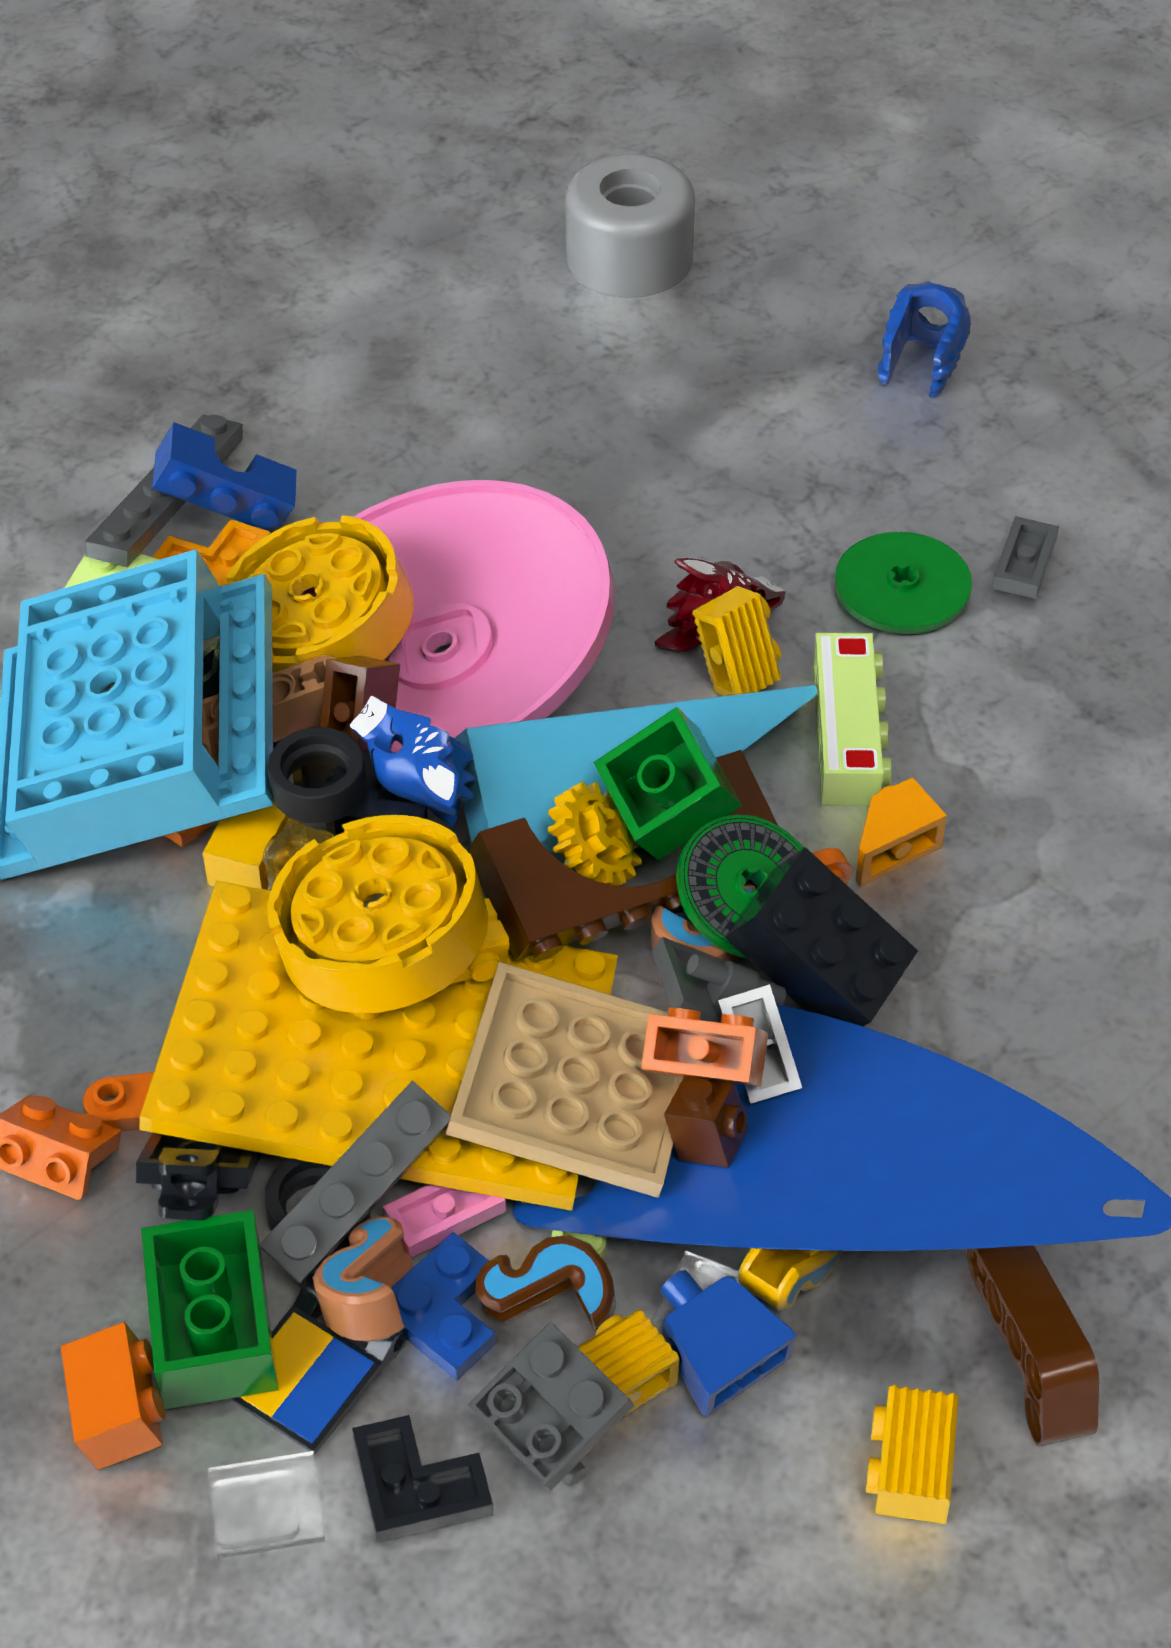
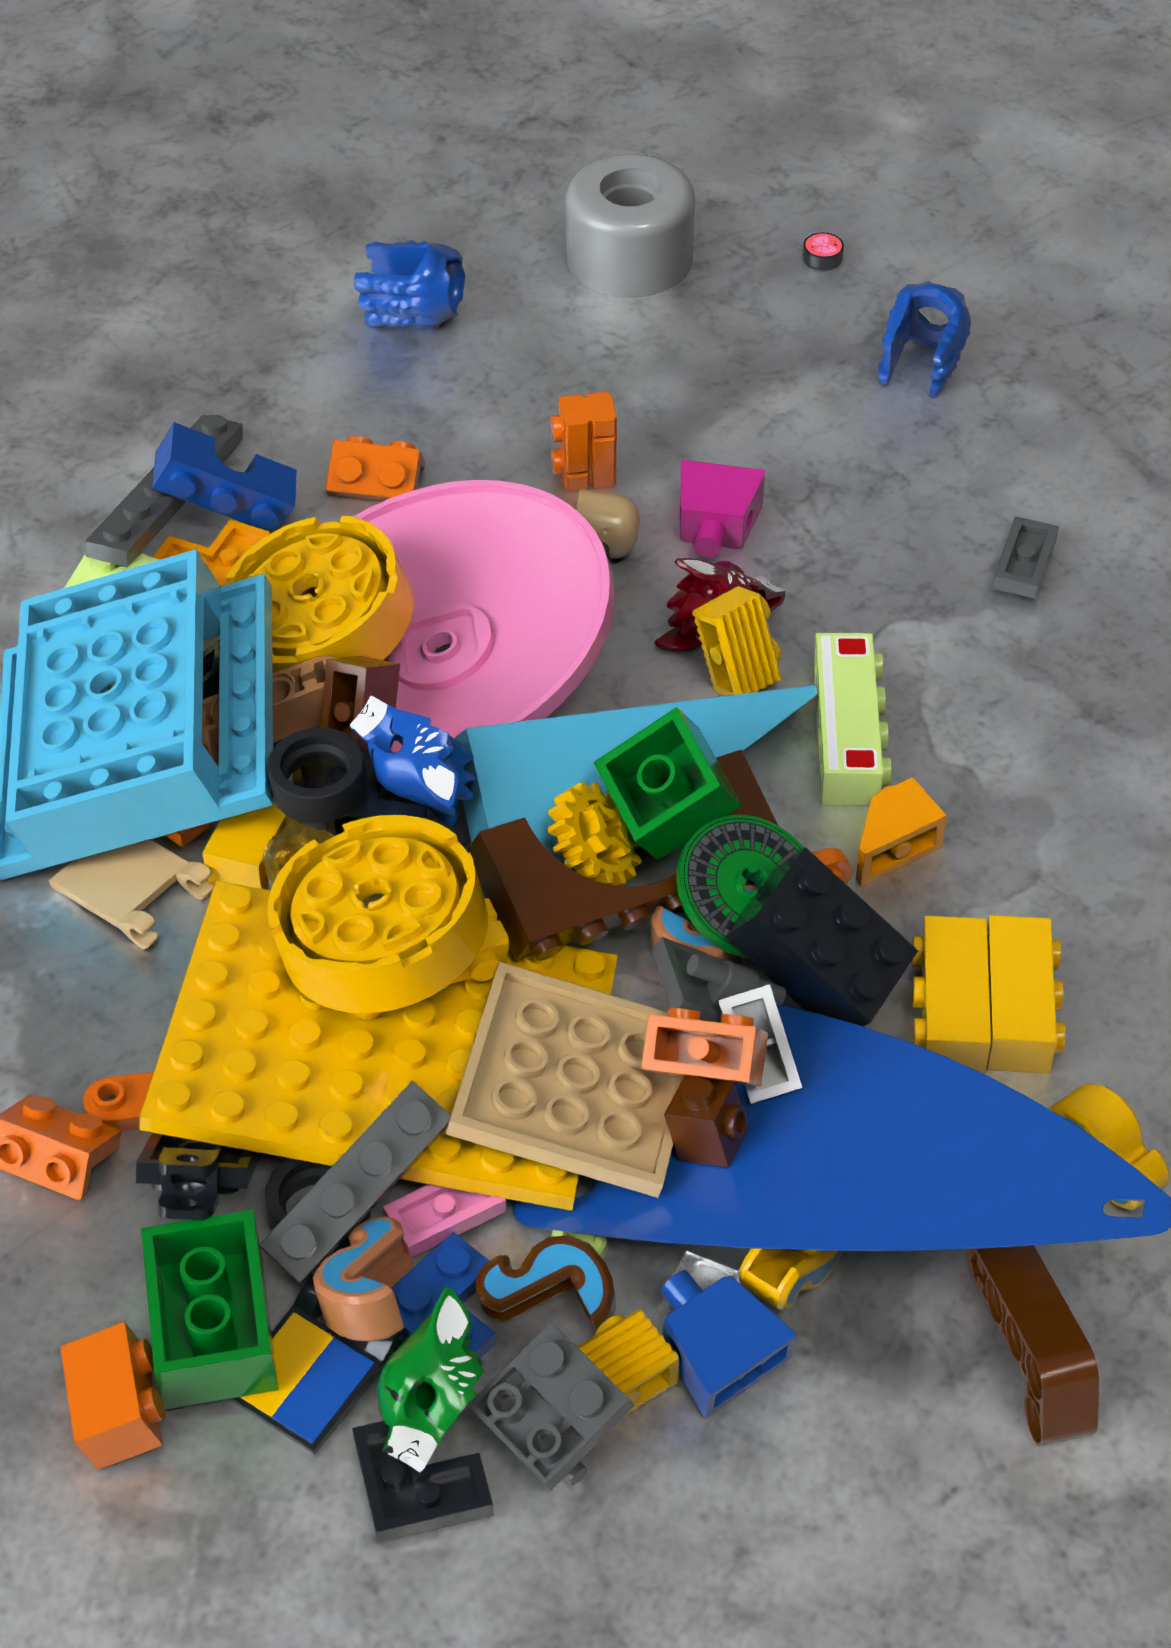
(126, 881): none -> tan flag
(266, 1505): clear piece -> none
(373, 470): none -> orange bracket
(410, 284): none -> blue piece
(428, 1382): none -> green piece
(586, 441): none -> orange brick
(613, 519): none -> tan helmet
(718, 505): none -> dark pink torso
(823, 250): none -> tile
(903, 582): green piece -> none
(915, 1455): yellow brick -> none
(953, 990): none -> yellow brick
(1023, 994): none -> yellow brick
(1115, 1125): none -> yellow animal

